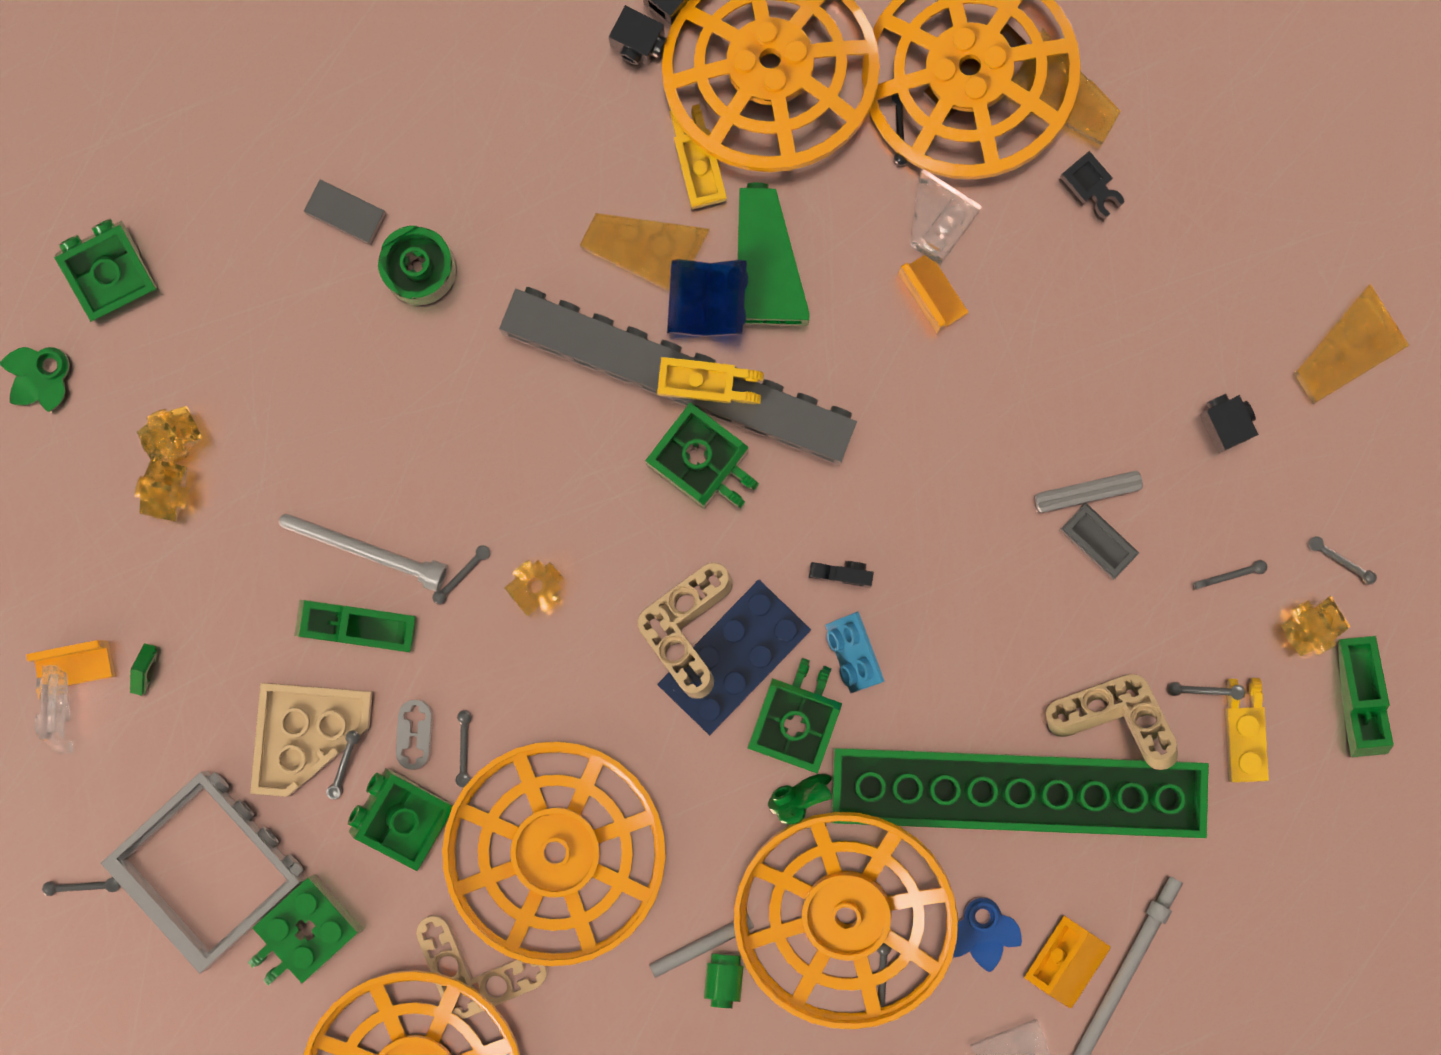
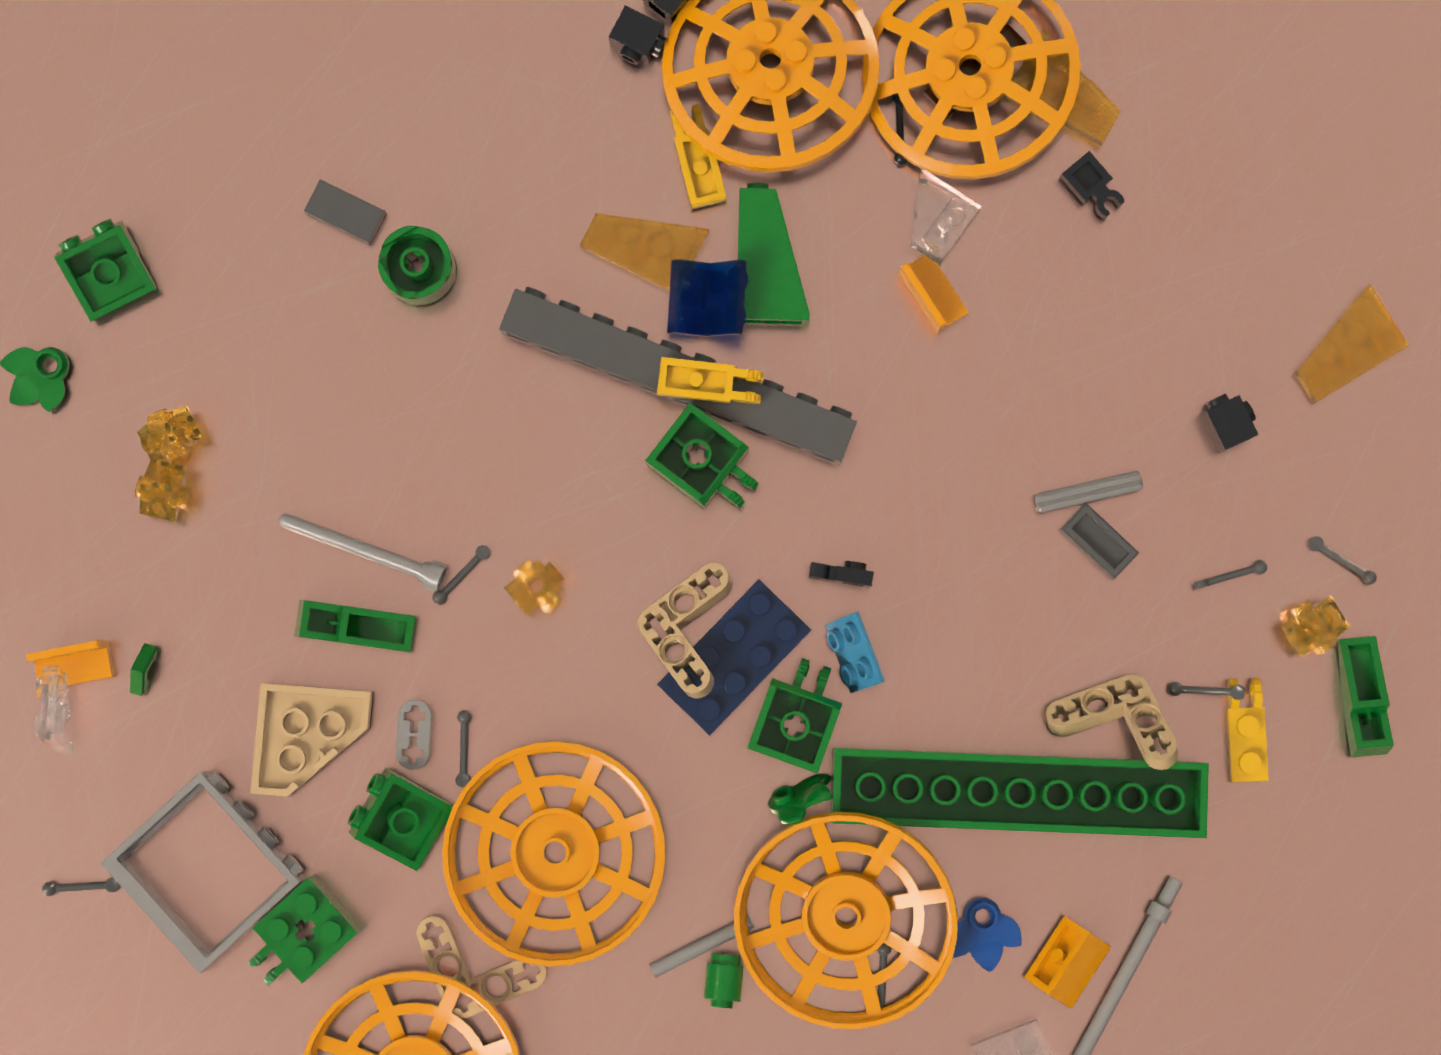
(335, 790): dark grey hinge -> none

